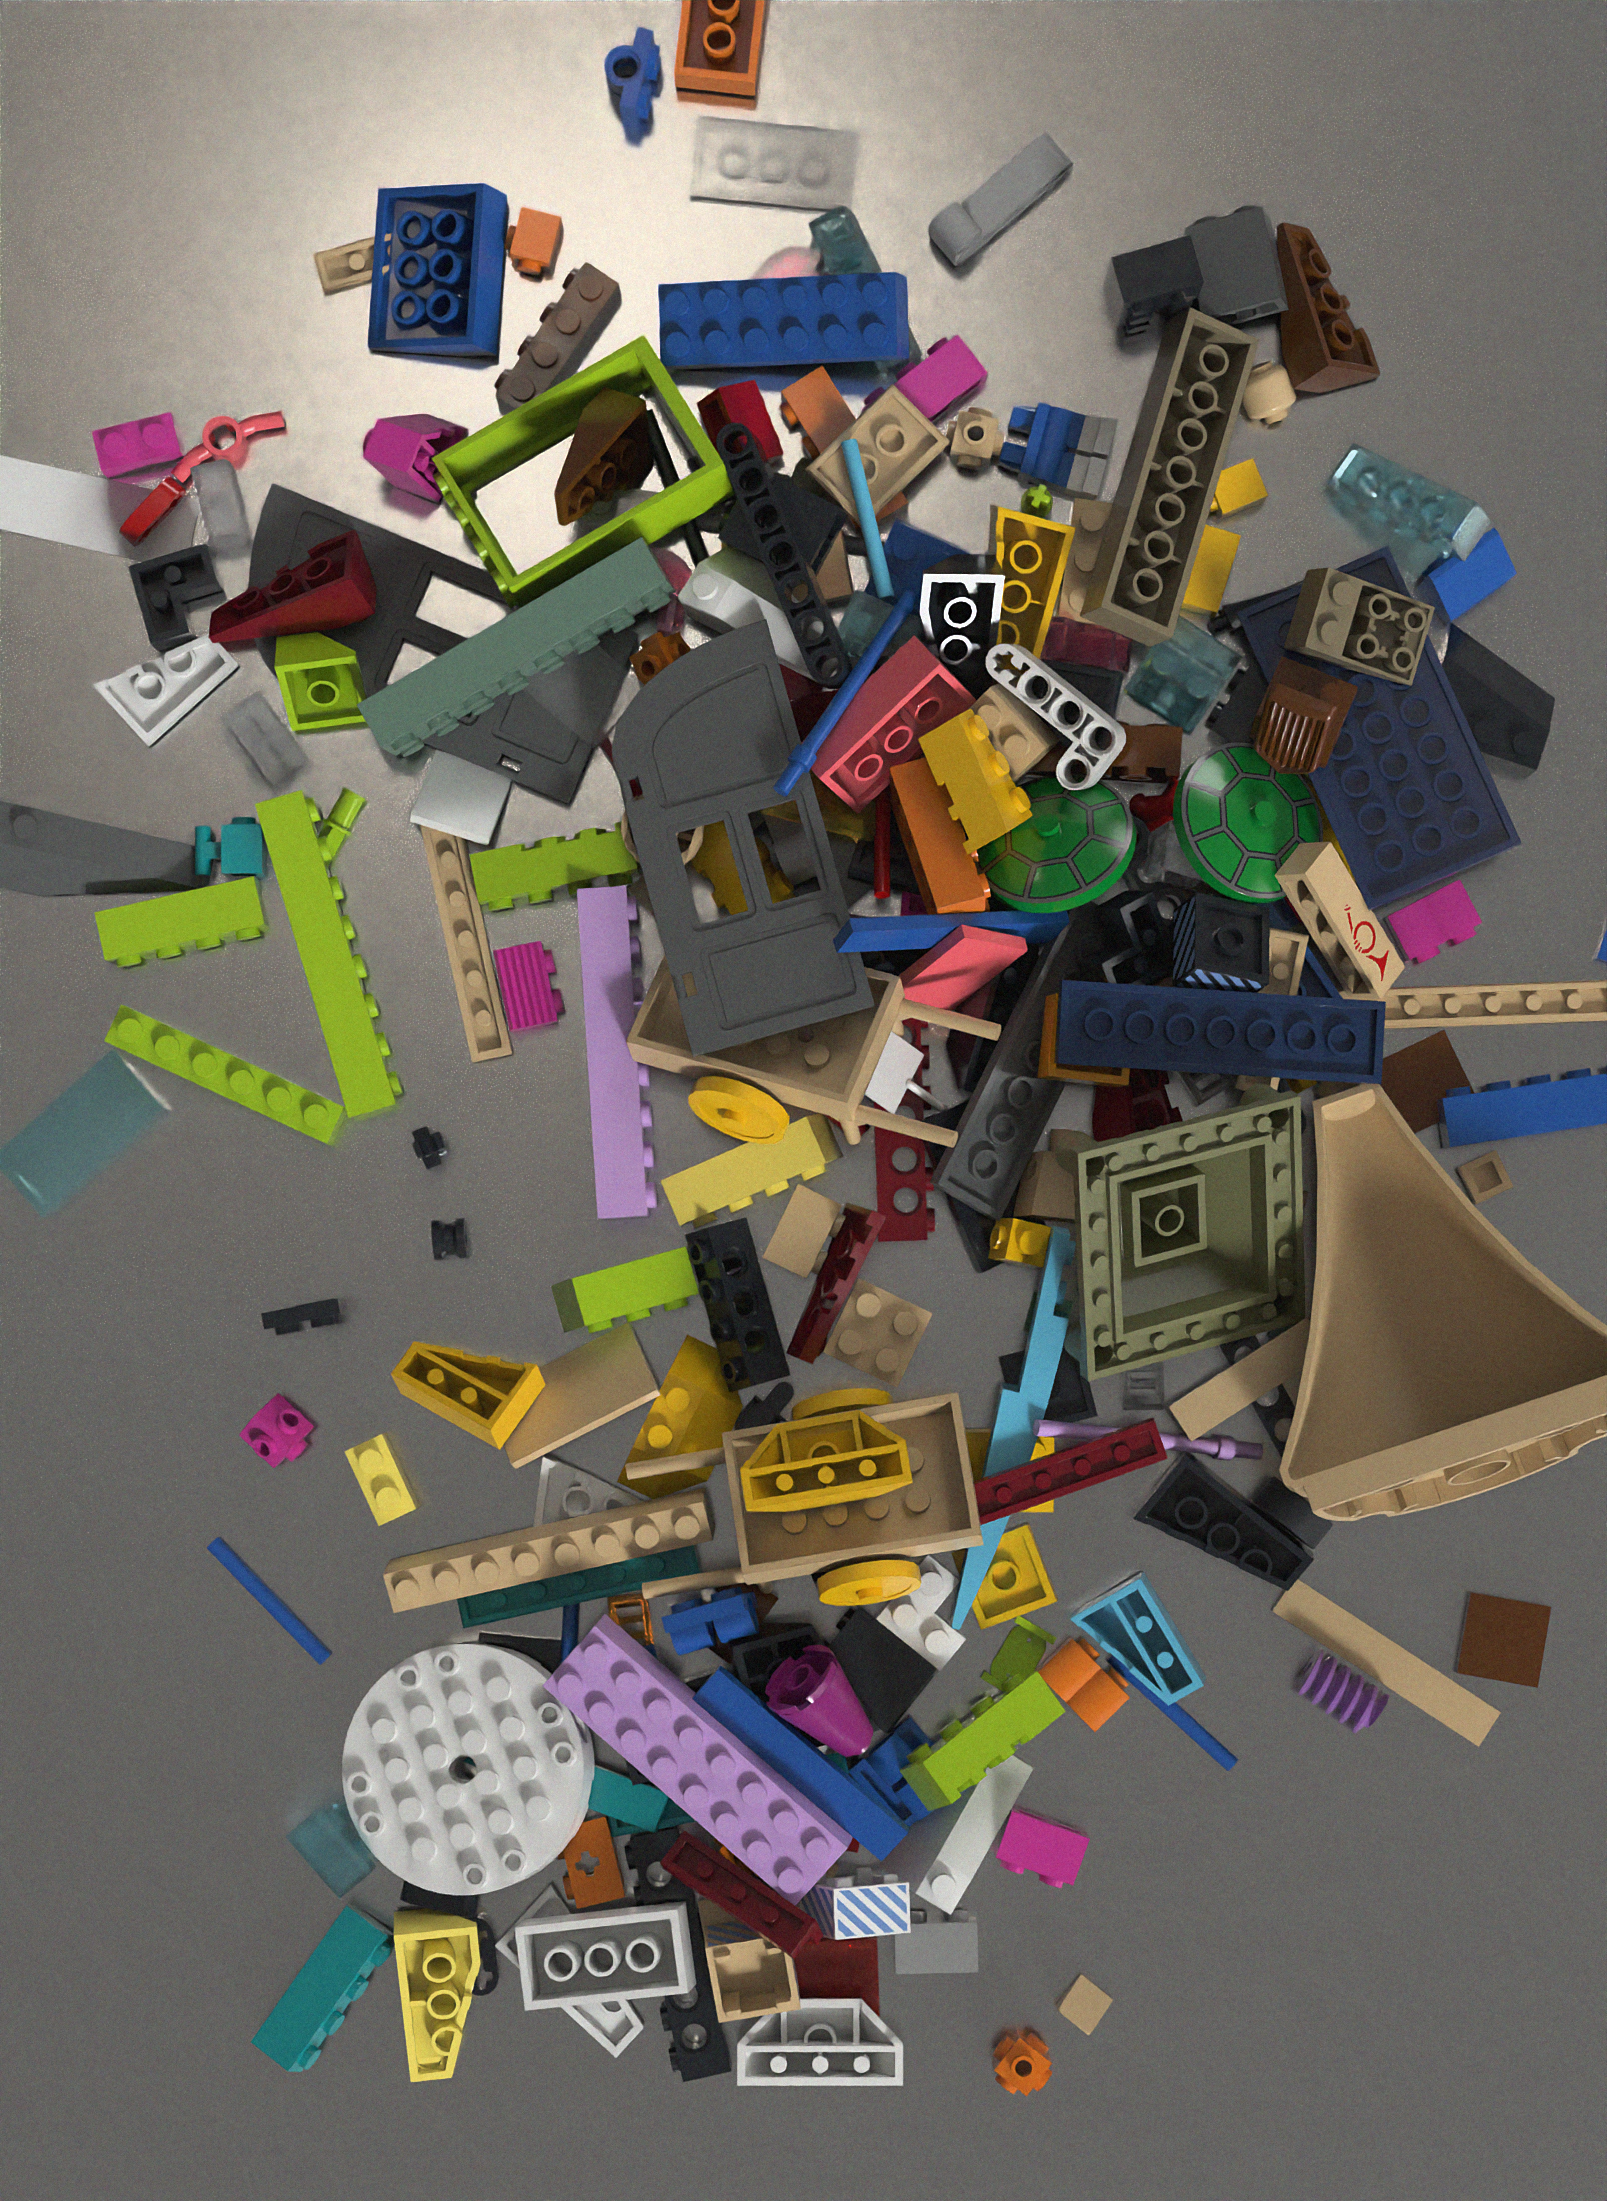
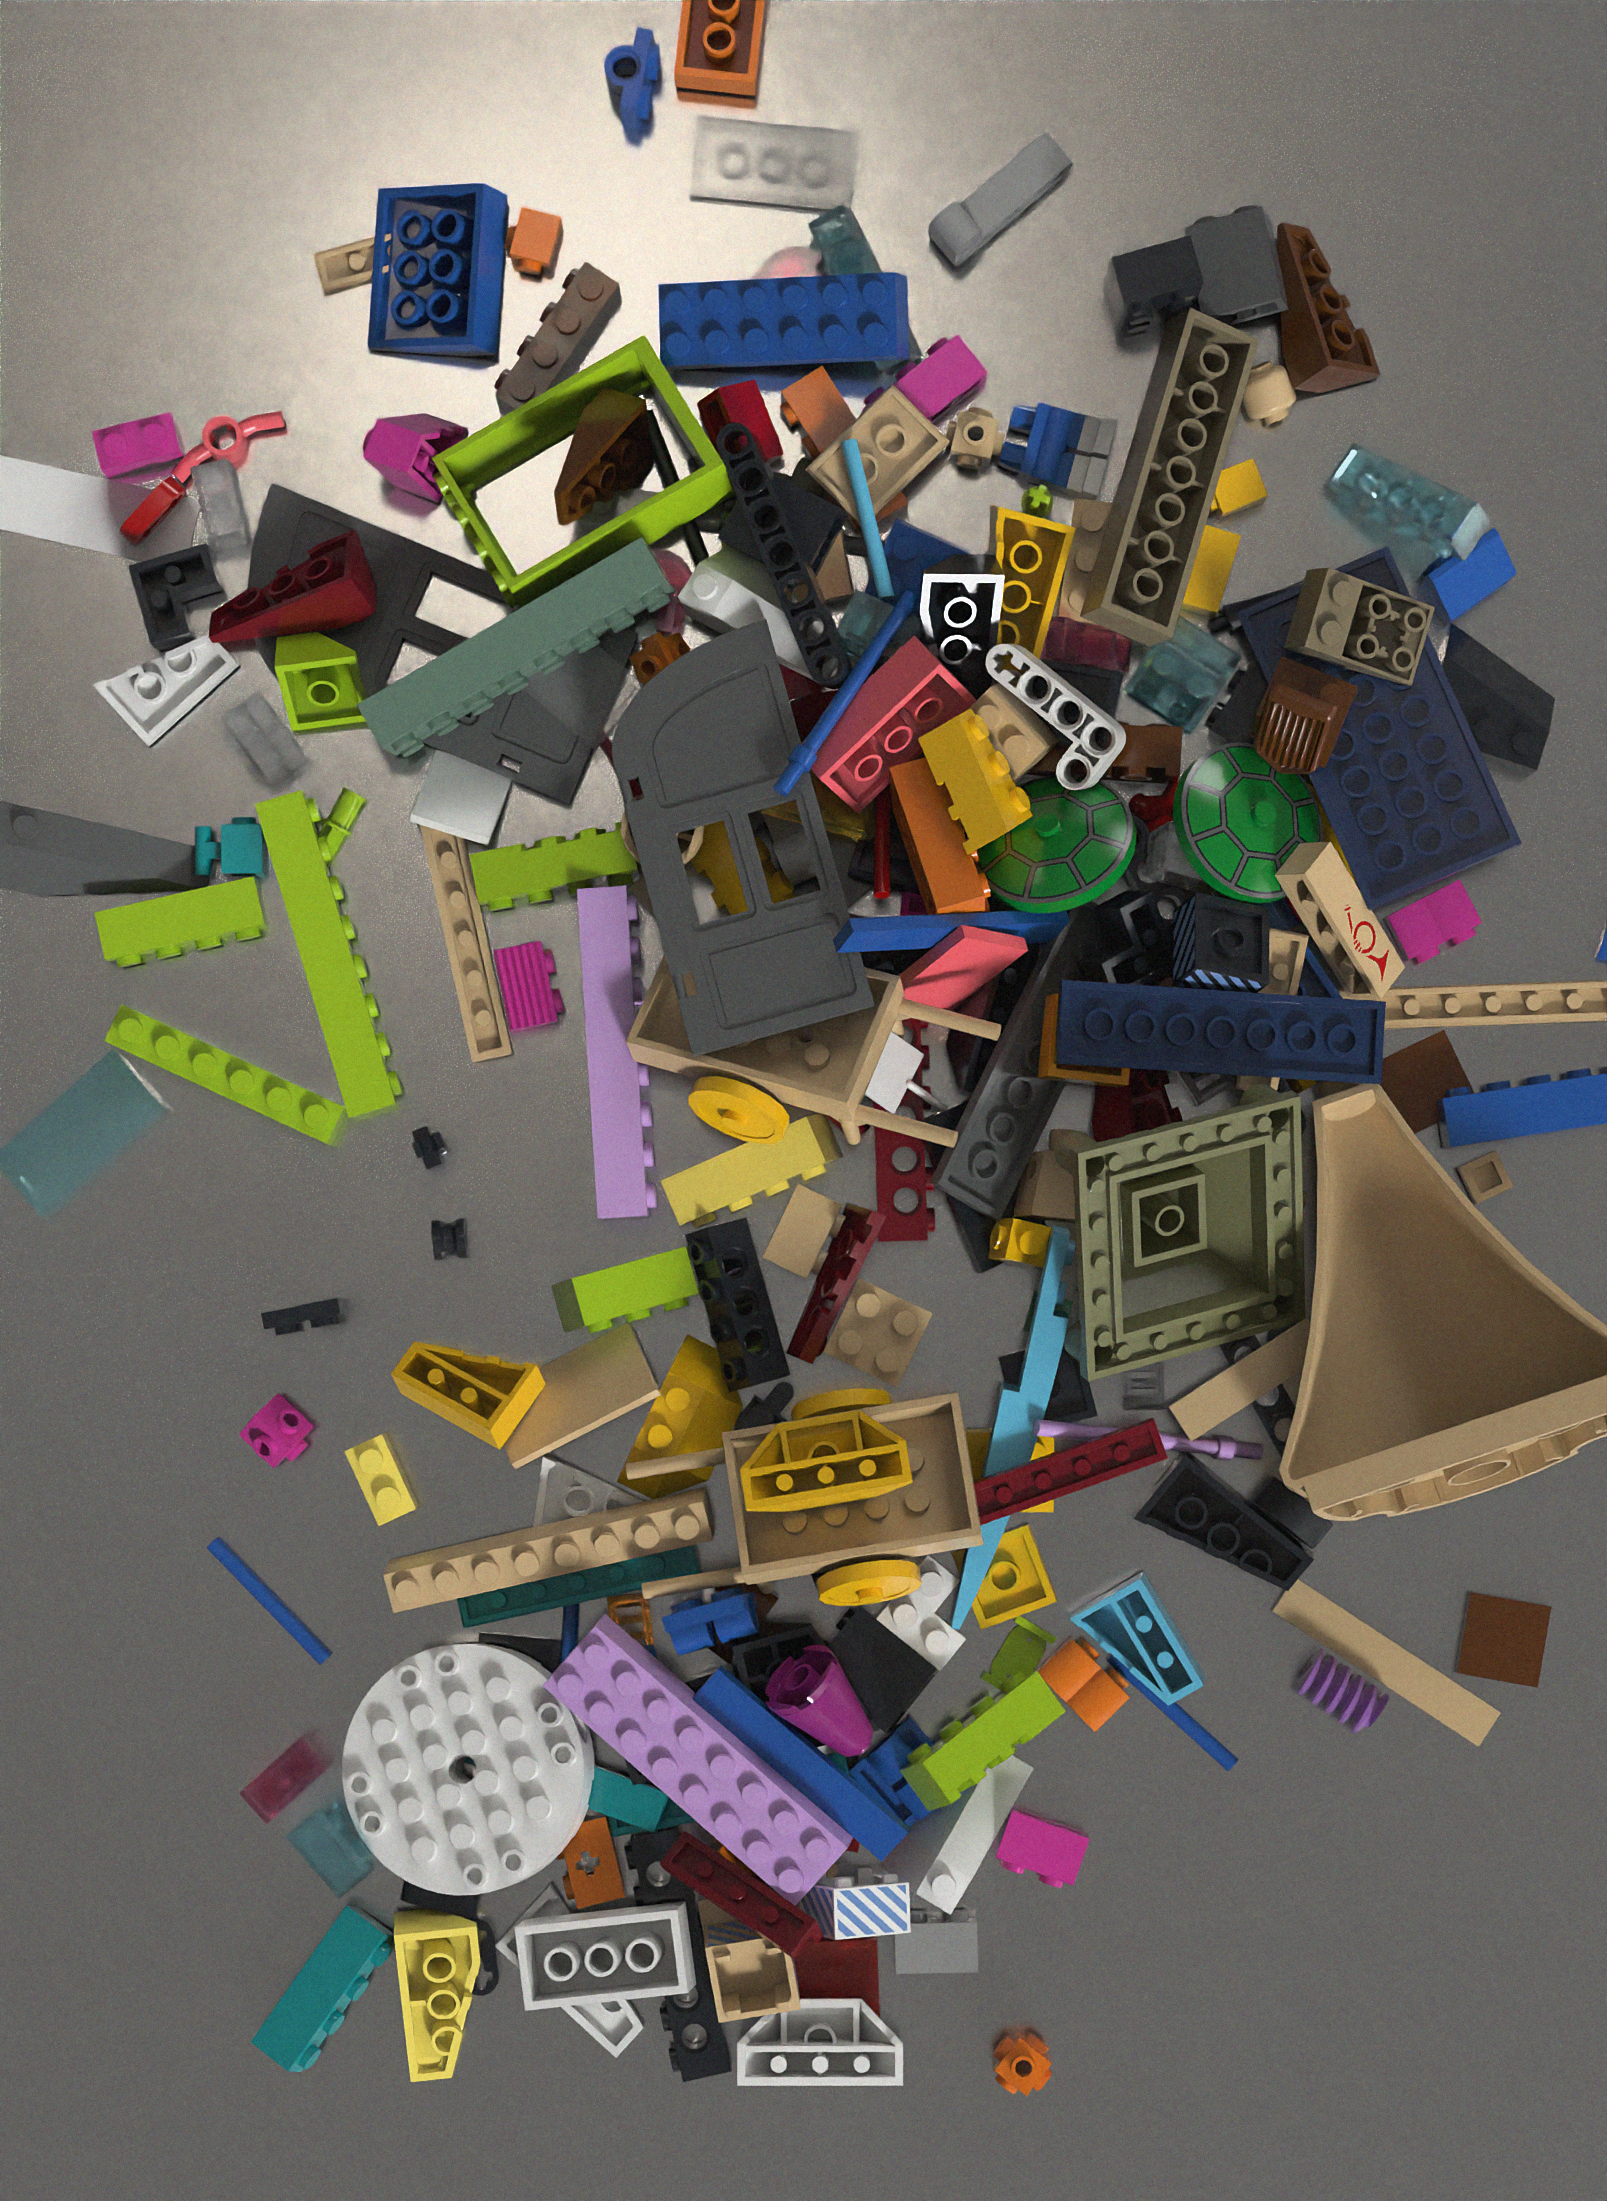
(286, 1778): none -> clear pink brick
(1084, 2004): tan slope -> none

